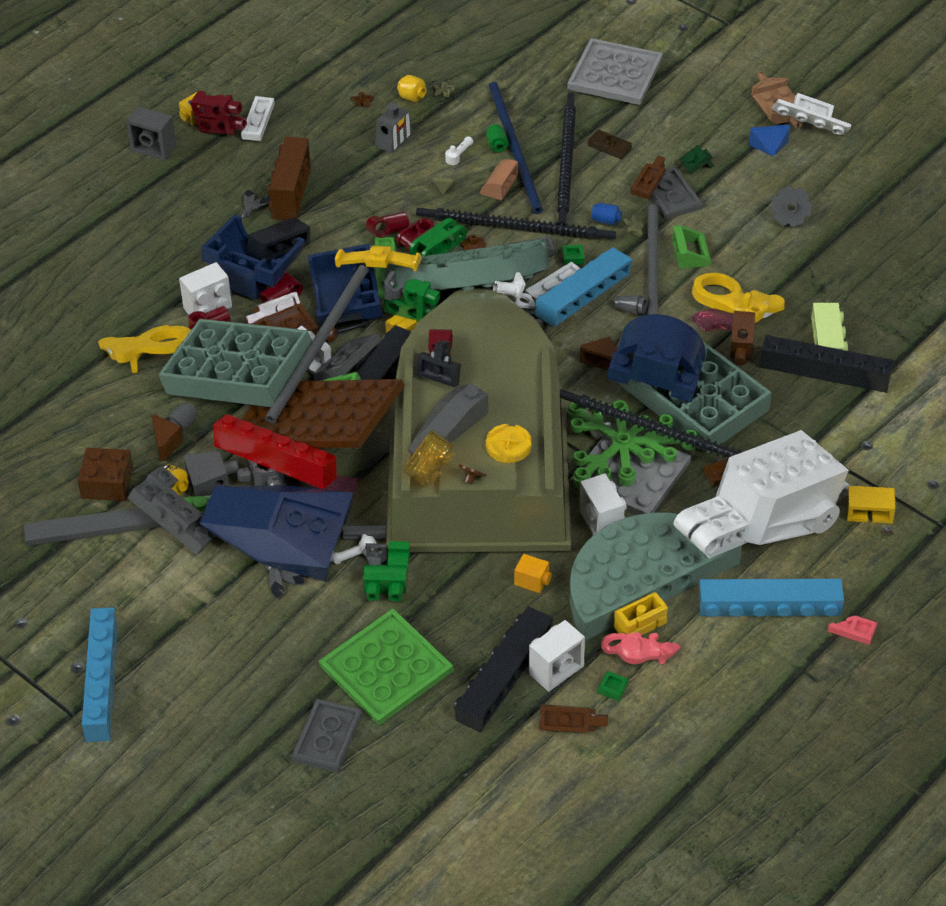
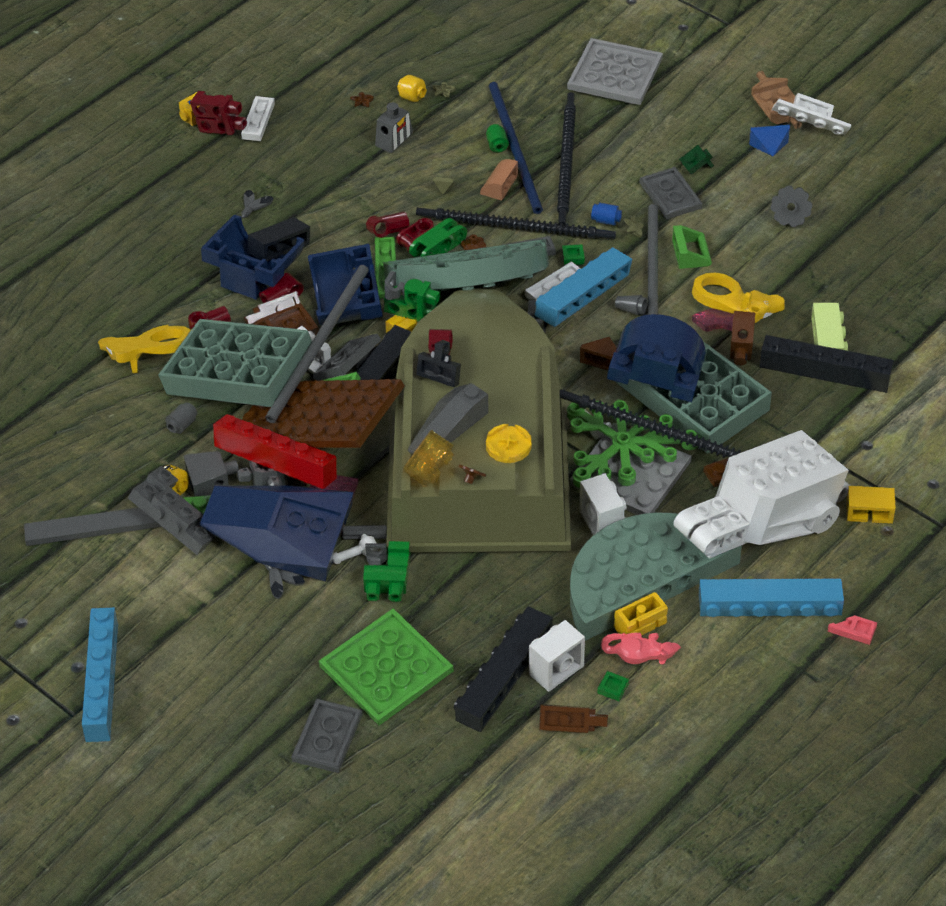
(105, 474): reddish brown brick -> none
(151, 133): dark grey brick -> none
(167, 436): reddish brown slope -> none
(205, 289): white brick -> none
(289, 178): reddish brown brick -> none
(334, 333): black hinge -> none
(378, 257): yellow plate -> none
(452, 155): white piece -> none
(514, 291): white bracket -> none
(532, 573): light orange brick -> none
(609, 144): dark brown plate -> none
(649, 178): reddish brown hinge -> none

